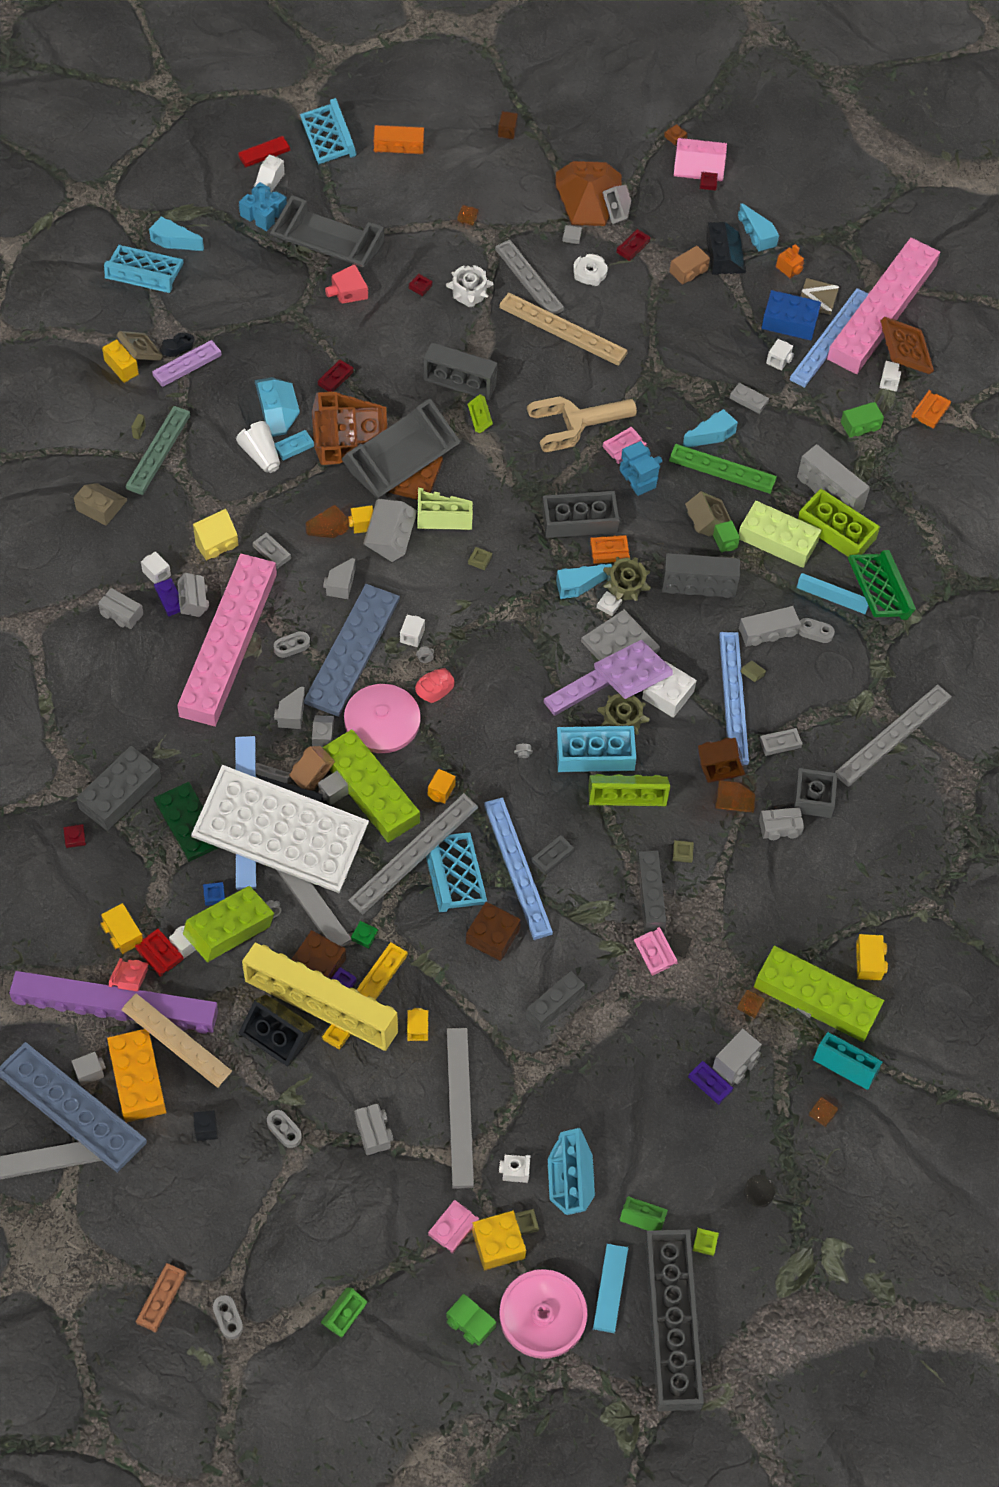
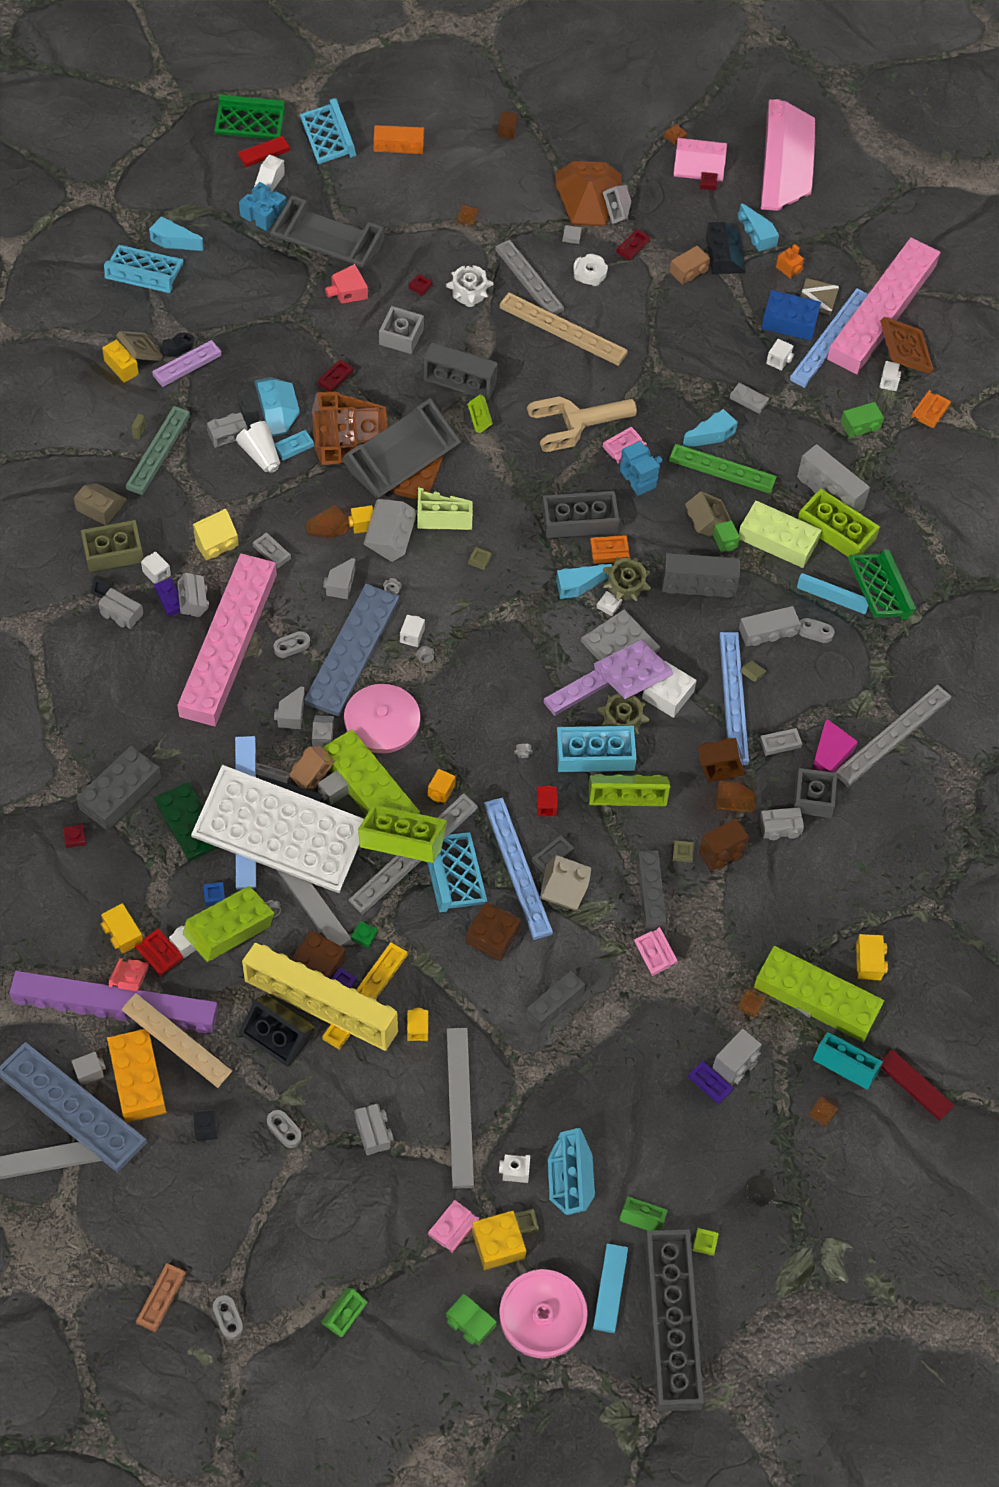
(100, 586): none -> black tile
(112, 546): none -> olive brick
(225, 429): none -> light grey brick
(251, 106): none -> green fence
(392, 581): none -> light grey plate
(401, 330): none -> light grey brick
(402, 833): none -> lime slope
(435, 685): coral piece -> none
(546, 800): none -> red brick
(565, 882): none -> dark tan slope
(723, 845): none -> reddish brown brick
(787, 155): none -> bright pink slope
(833, 748): none -> dark pink slope
(916, 1085): none -> dark red tile

